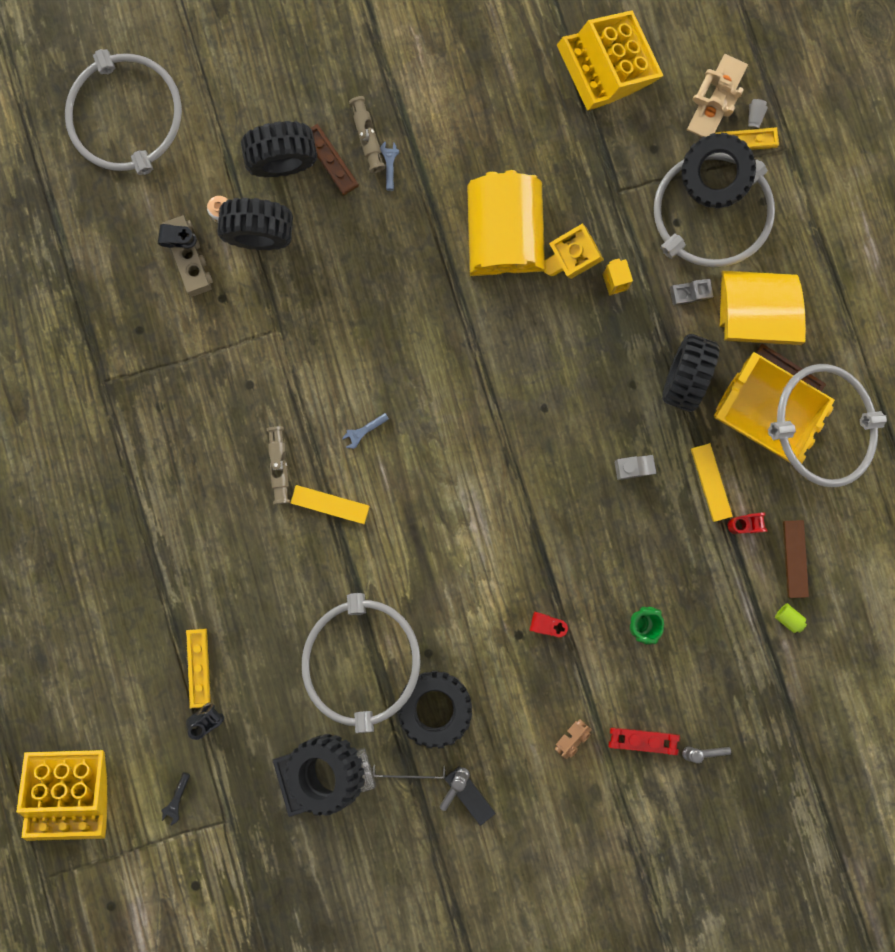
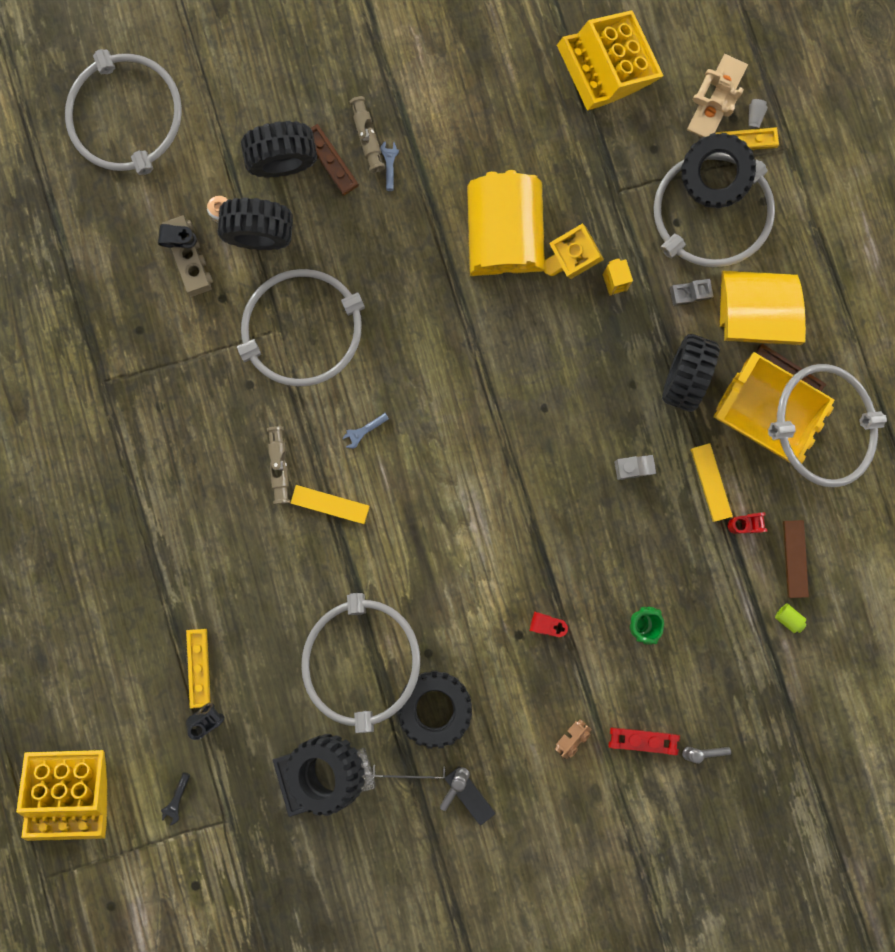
(250, 351): none -> light grey piece

